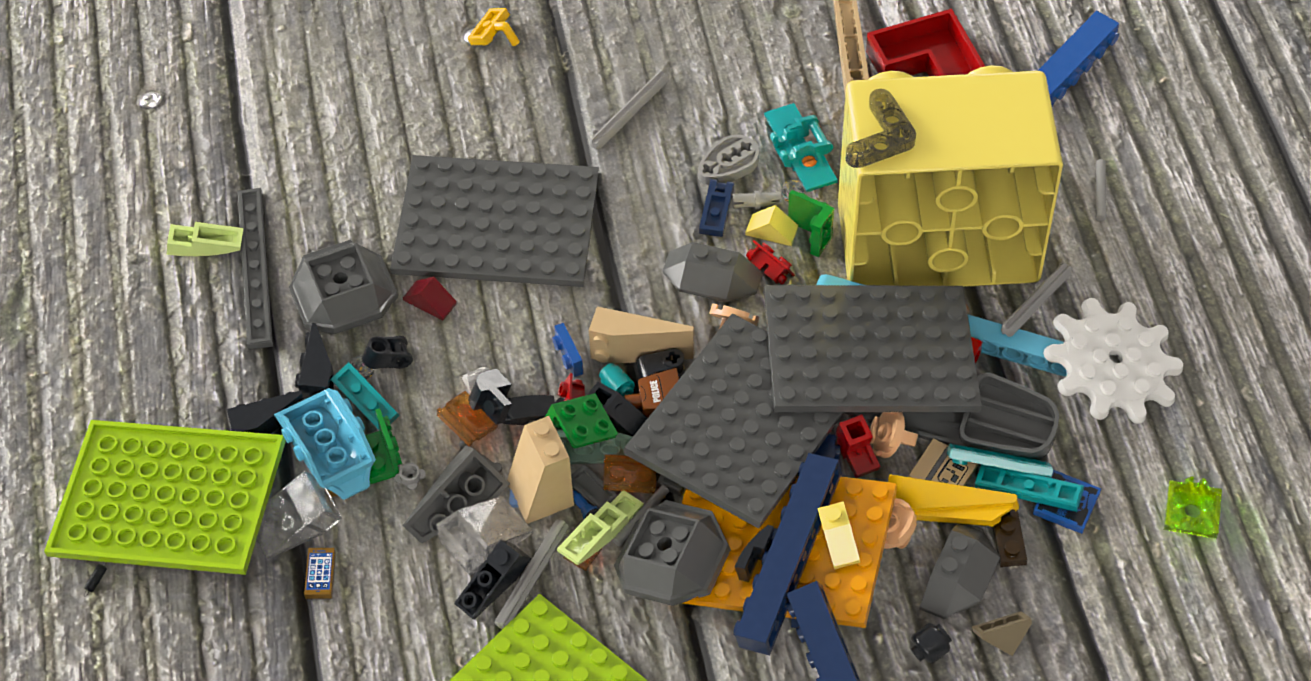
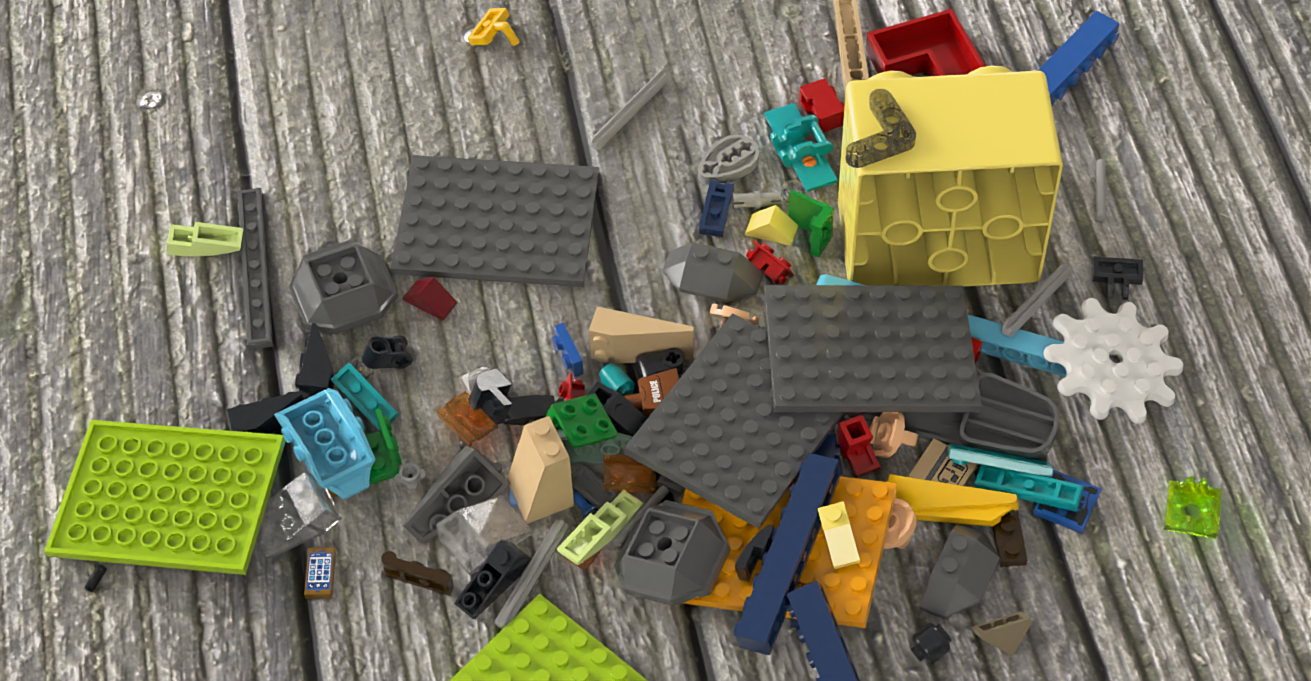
(417, 574): none -> dark brown plate
(822, 101): none -> red brick
(1117, 270): none -> black hinge

